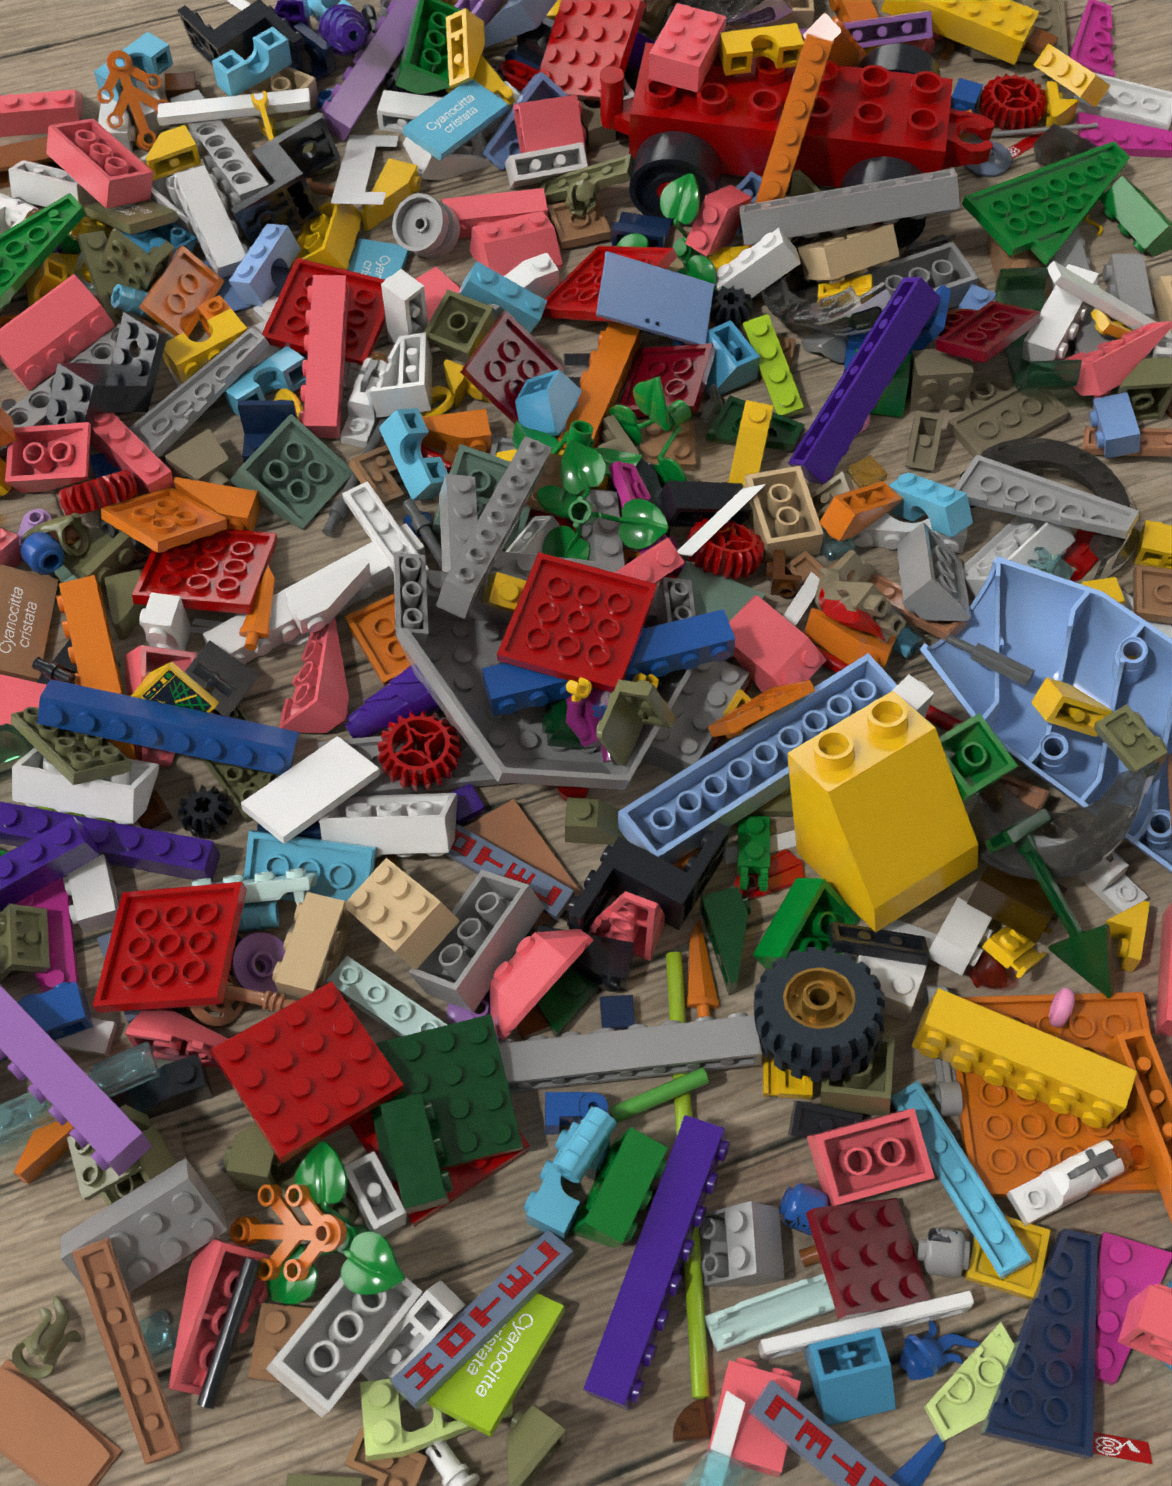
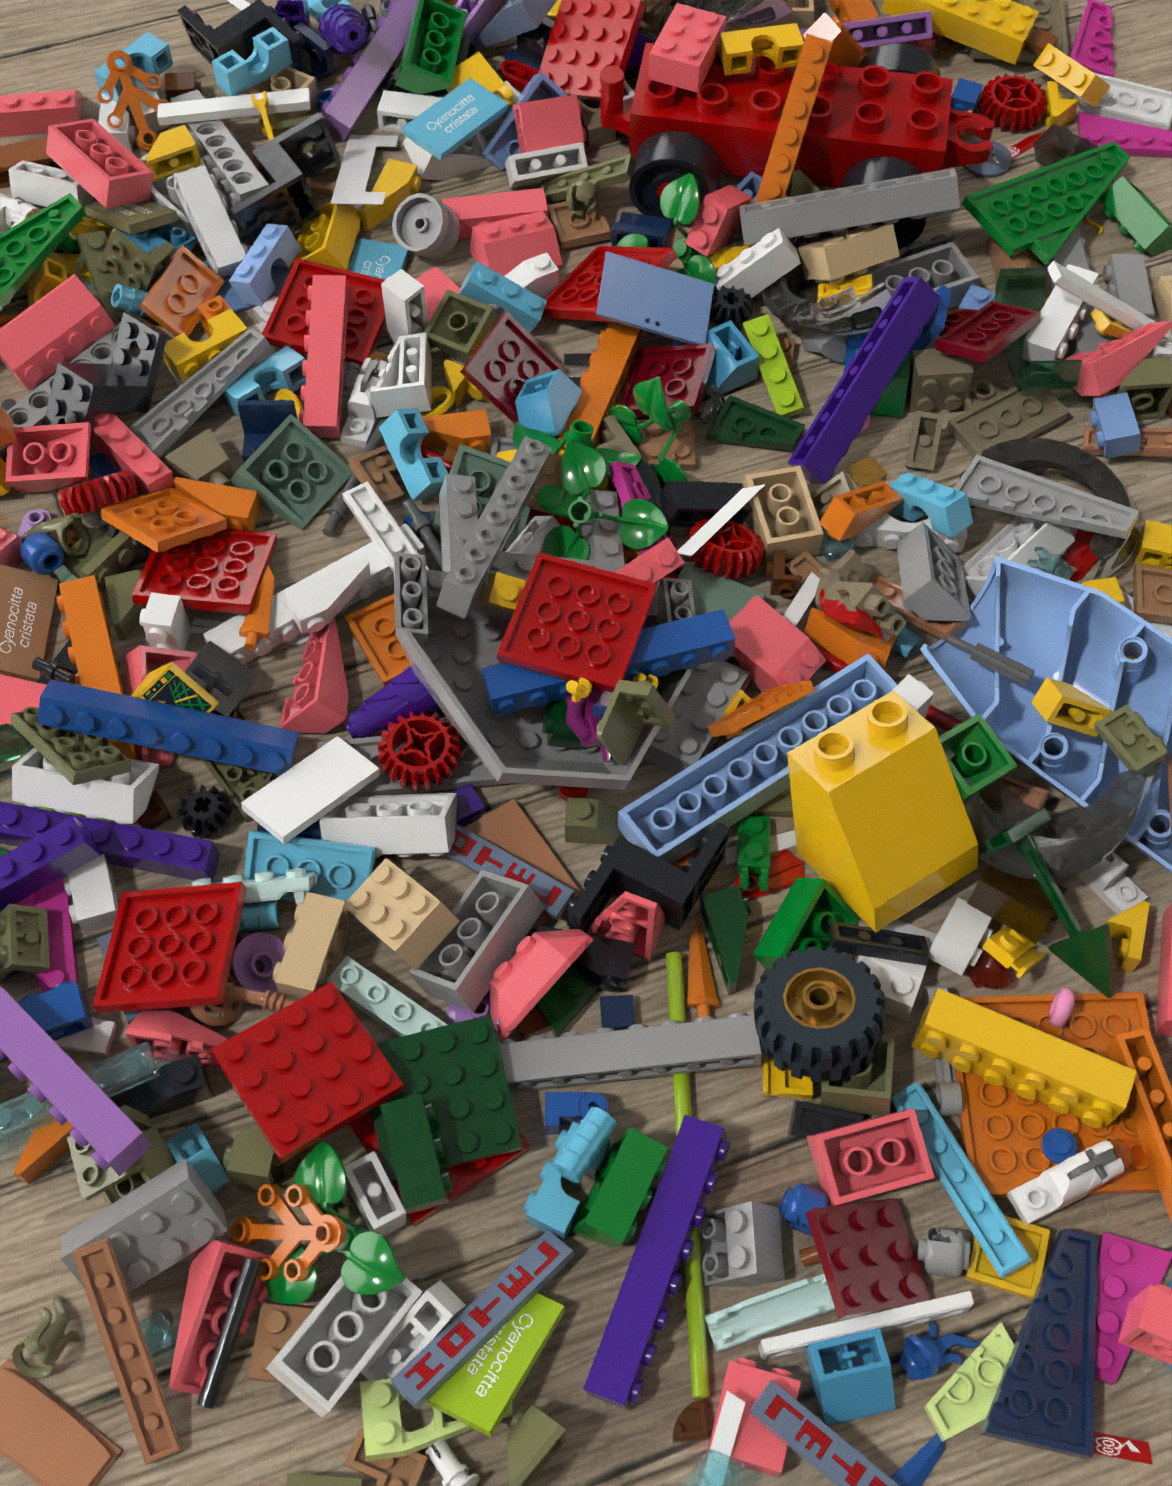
(195, 1148): none -> medium azure slope
(464, 45): yellow slope -> none
(660, 1094): bright green piece -> none
(751, 440): yellow slope -> none
(1040, 130): light grey piece -> none
(1058, 1145): none -> blue plate

